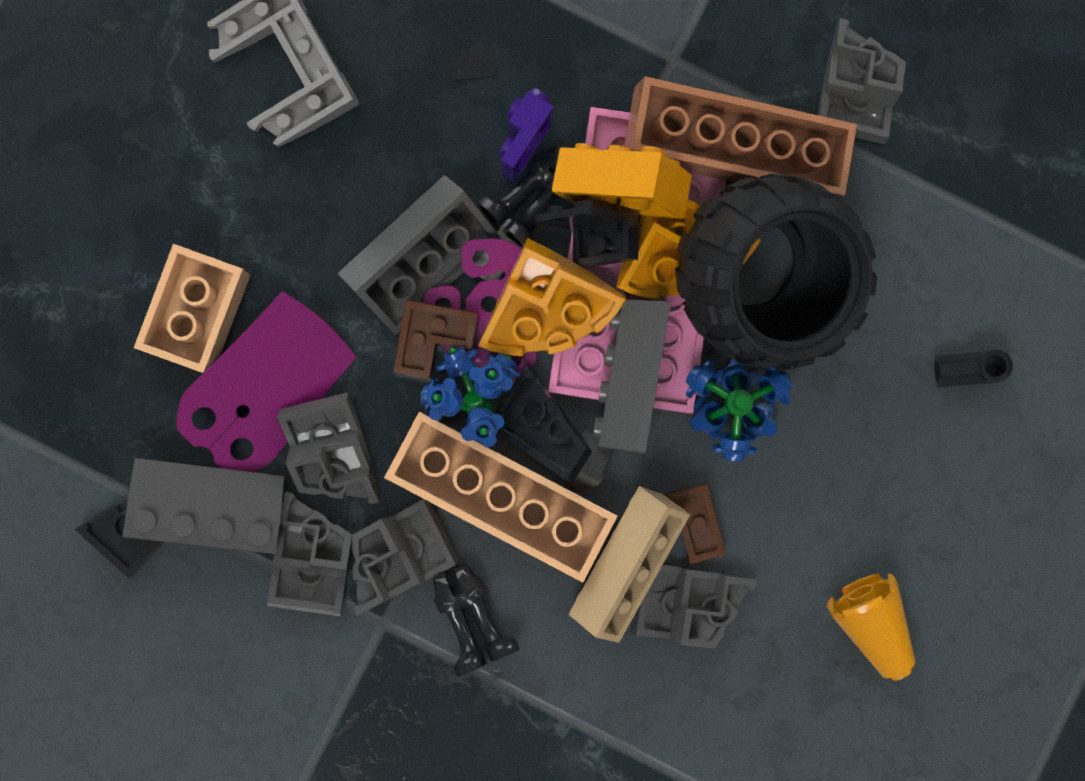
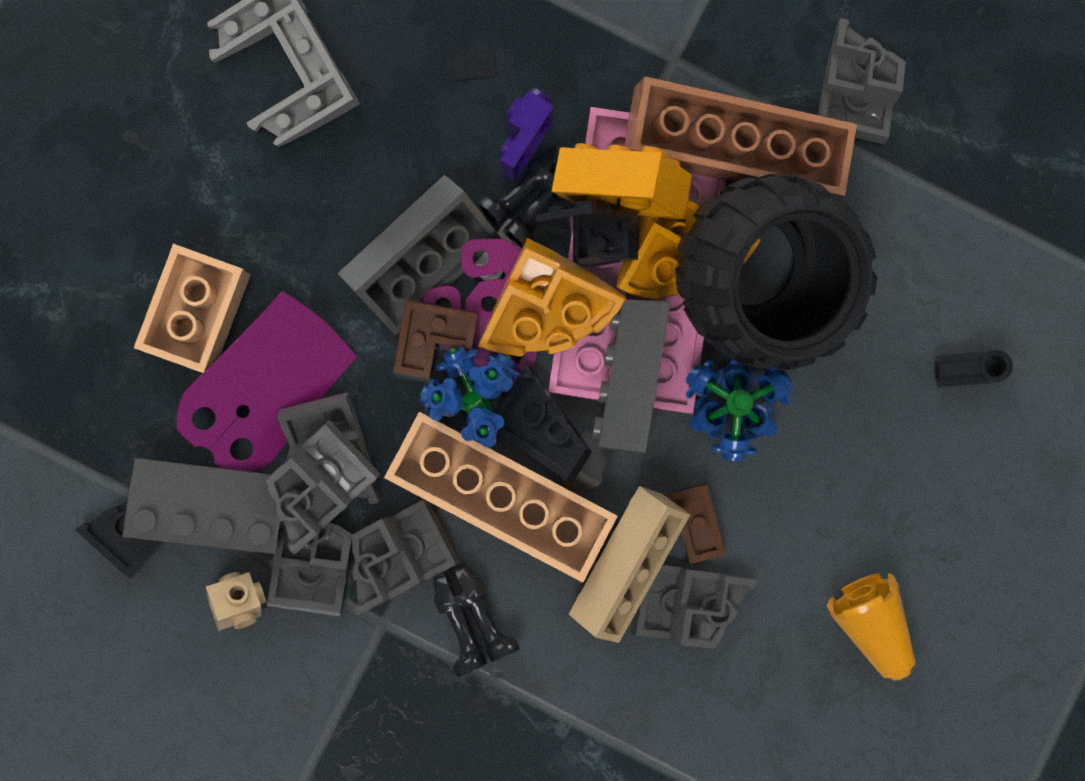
(235, 600): none -> tan brick
(318, 483): none -> dark grey slope

